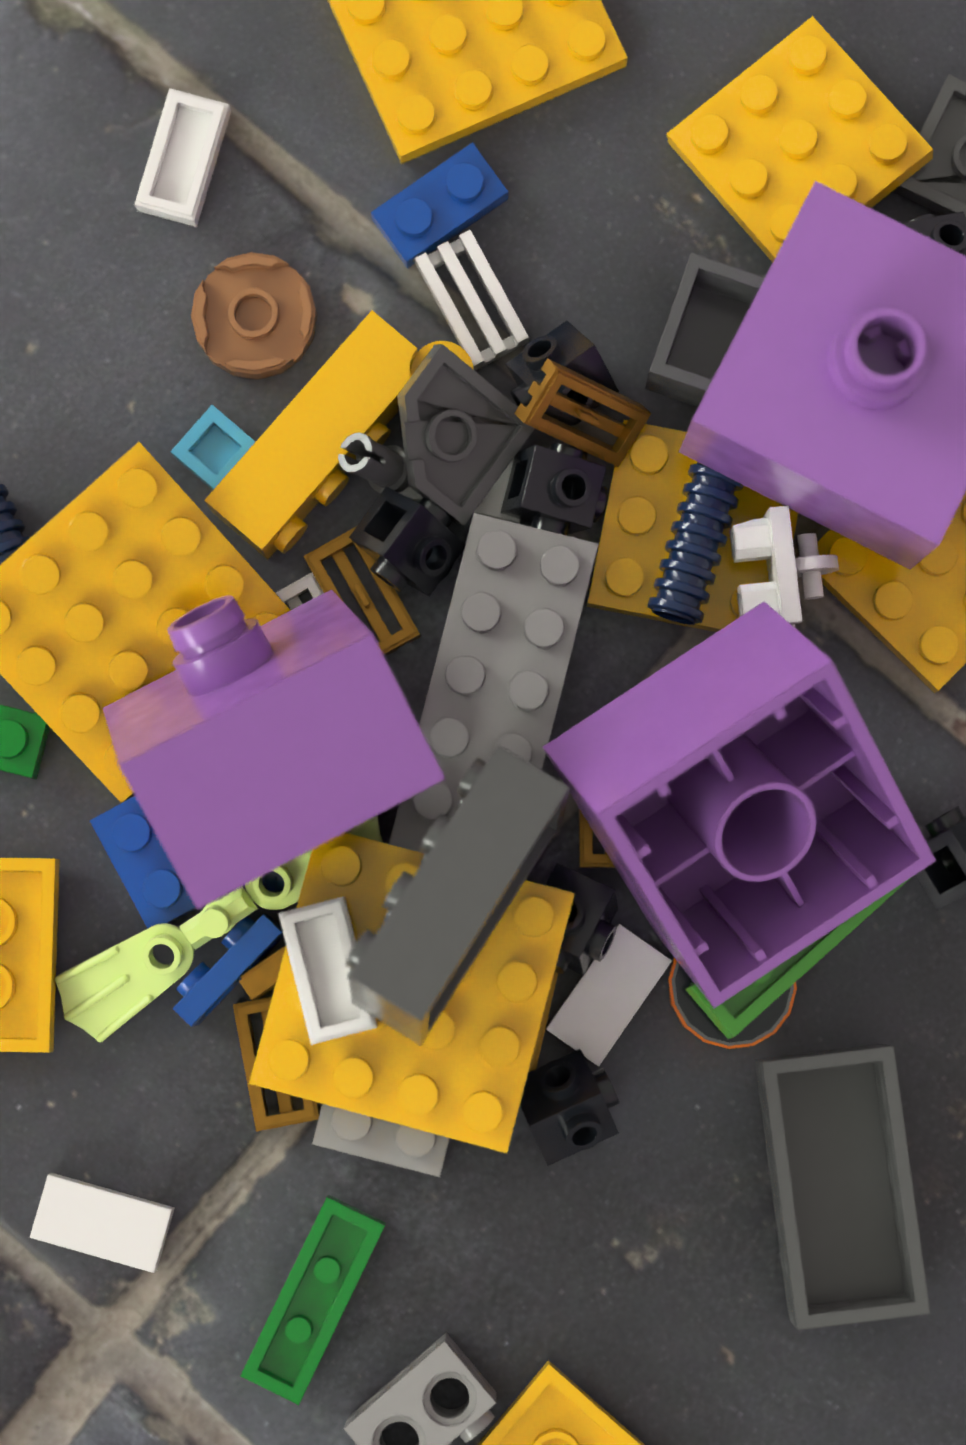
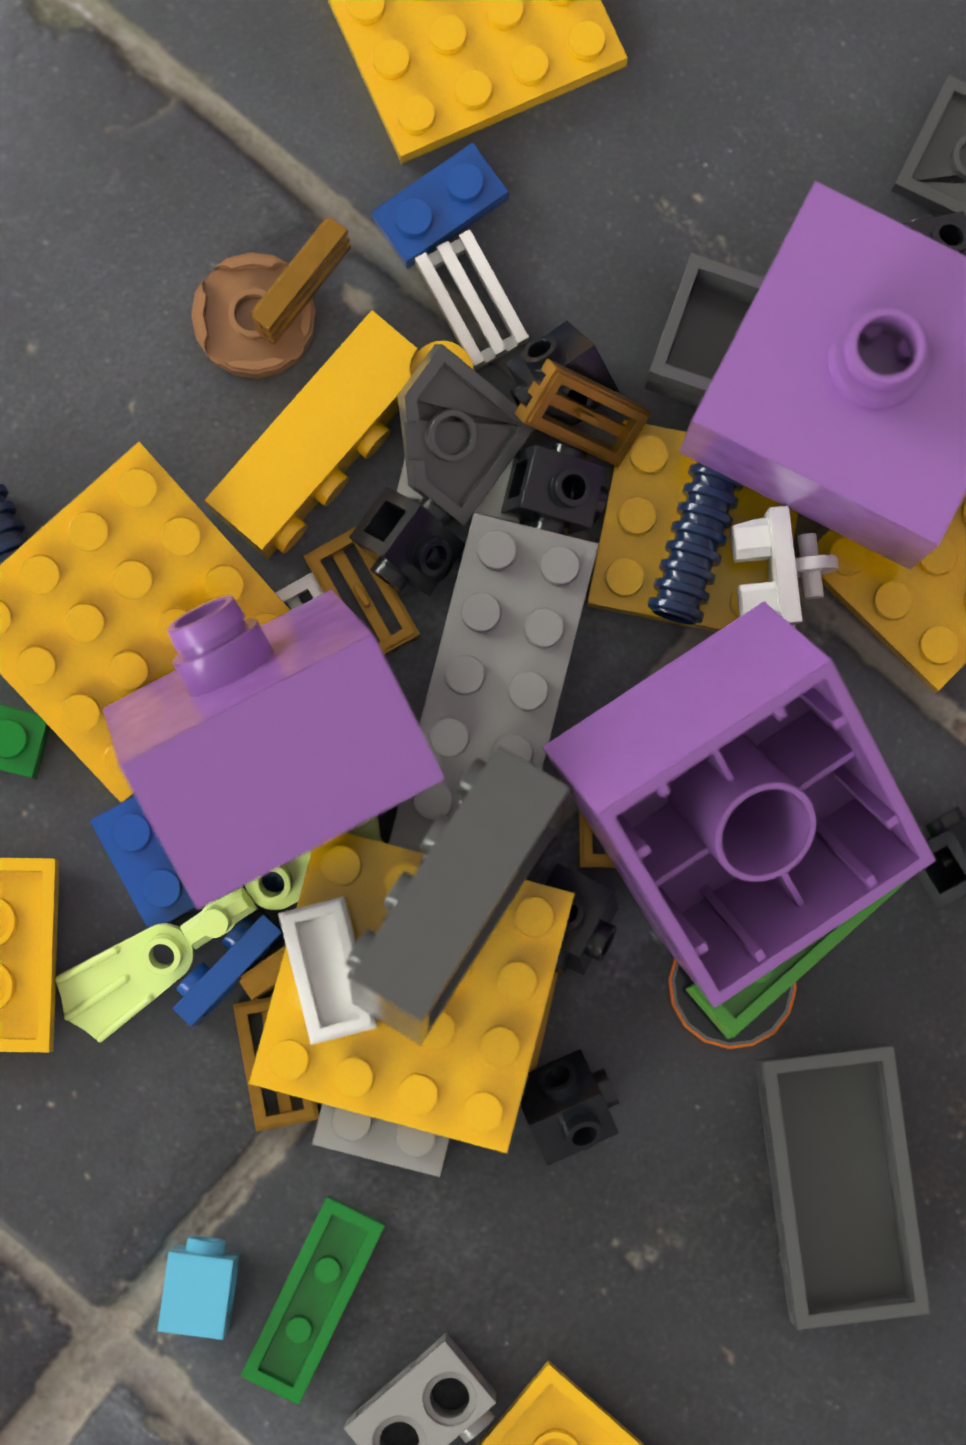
(102, 1222): white tile -> none
(183, 157): white tile -> none
(199, 1289): none -> medium azure brick
(212, 447): medium azure plate -> none
(301, 280): none -> pearl gold tile
(375, 462): dark grey pin -> none
(608, 996): white tile -> none
(793, 122): yellow plate -> none

